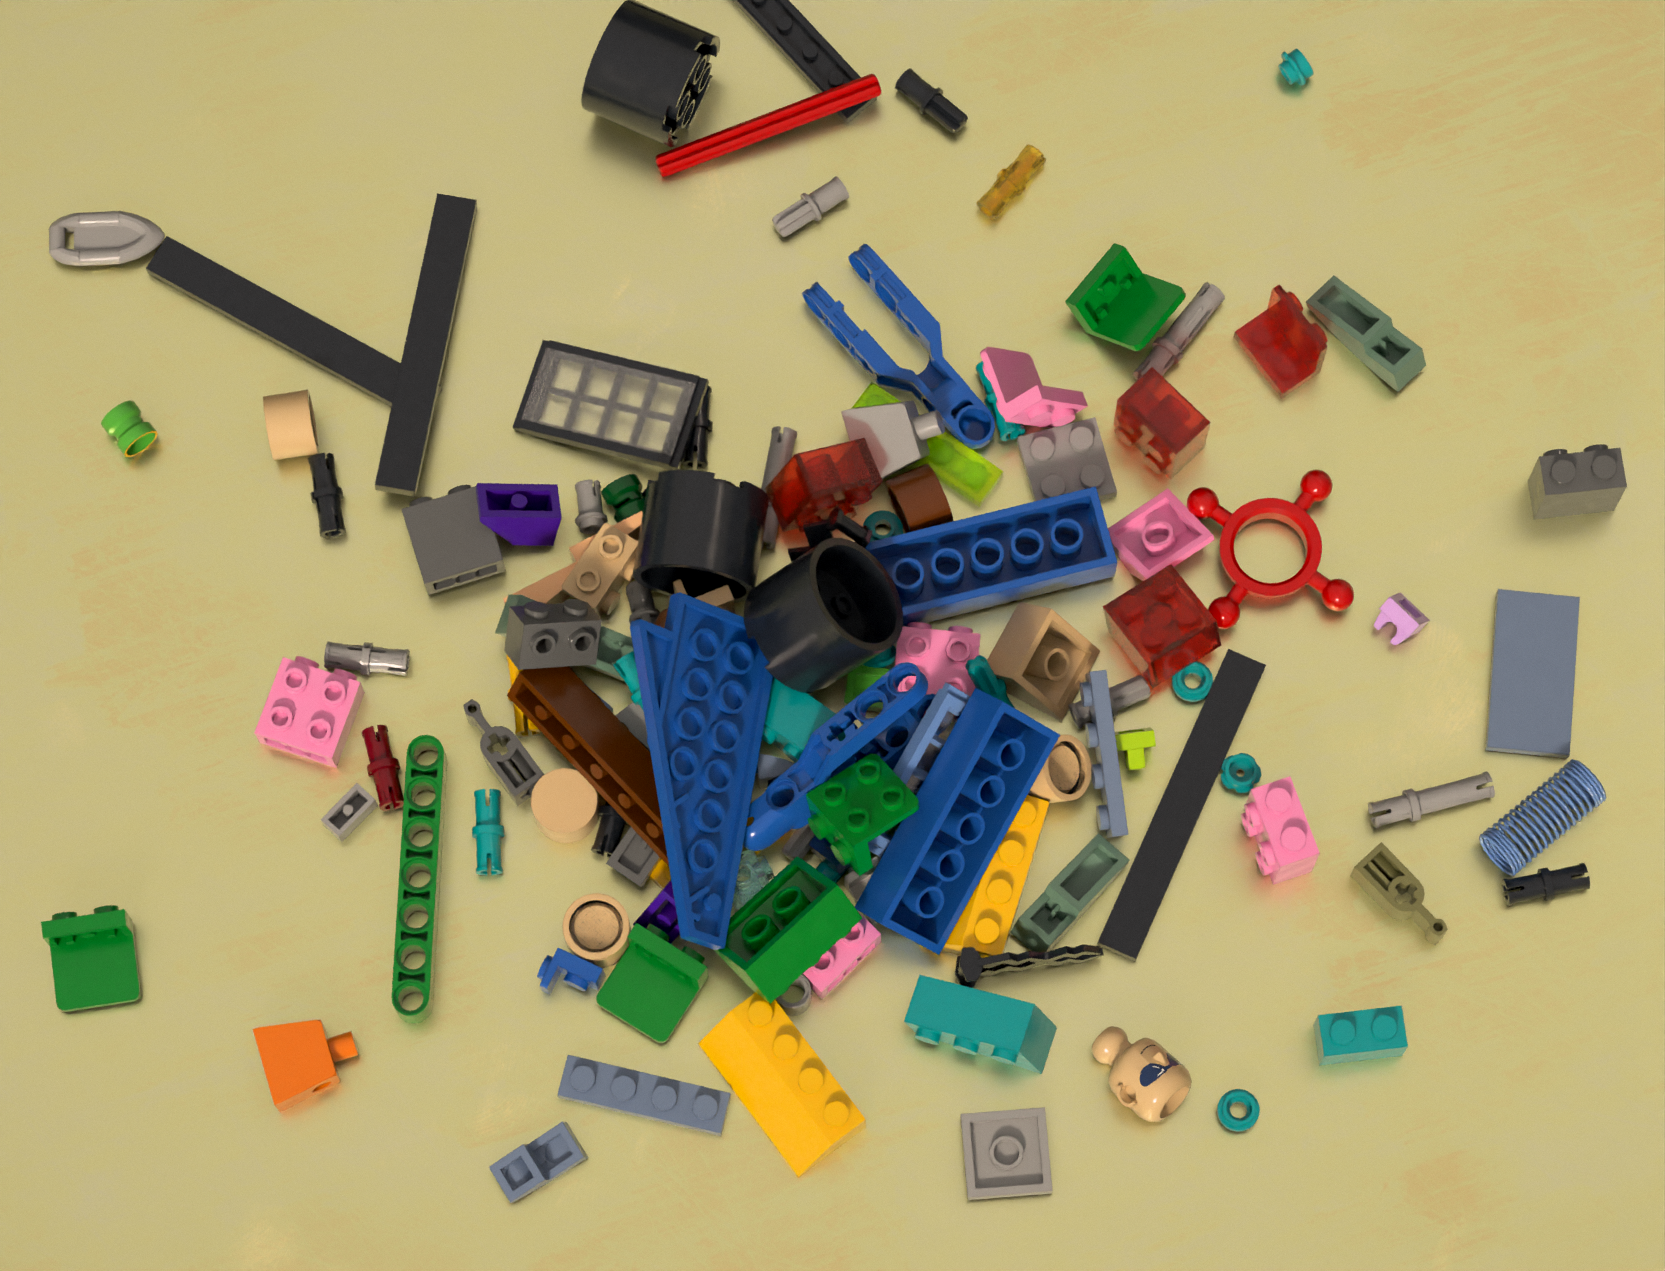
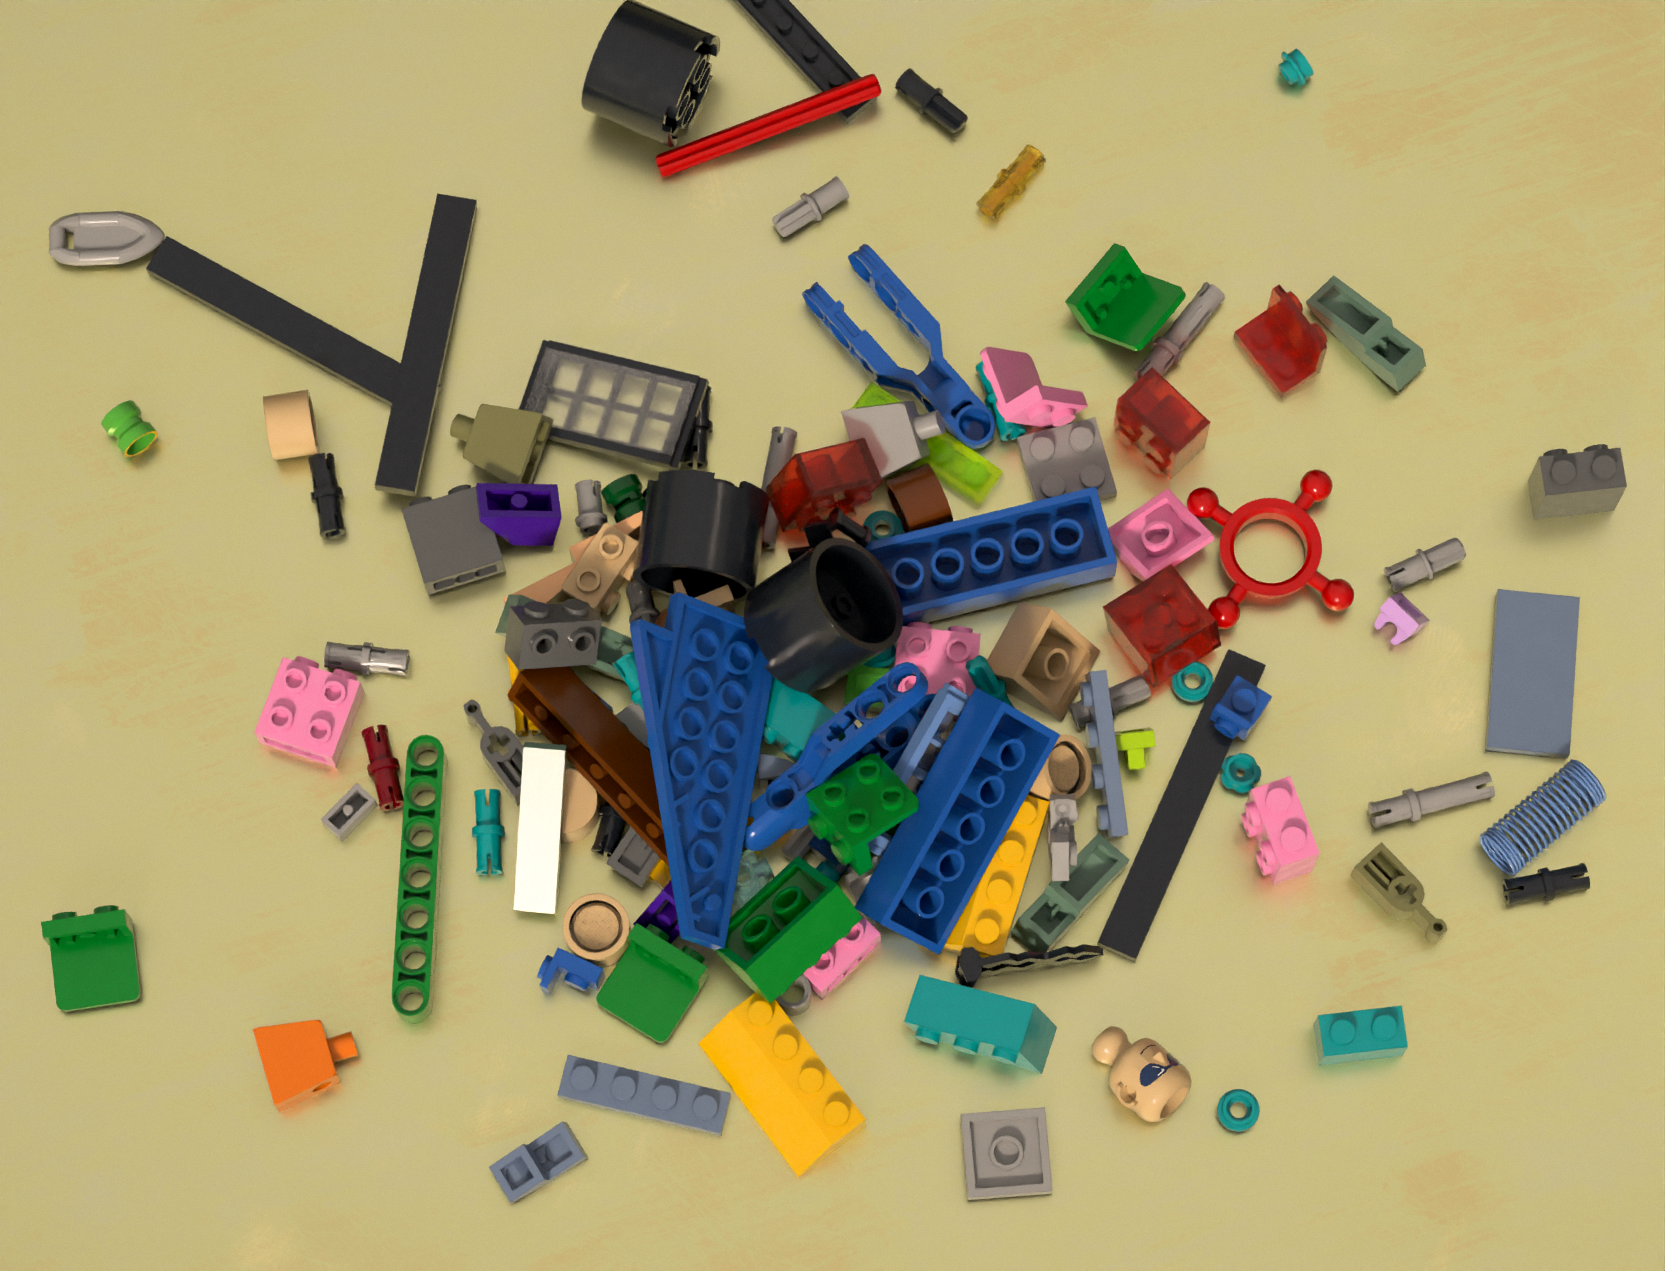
(503, 441): none -> olive torso
(540, 827): none -> slope
(1061, 835): none -> light grey hinge
(1239, 709): none -> blue bracket
(1425, 563): none -> light grey axle

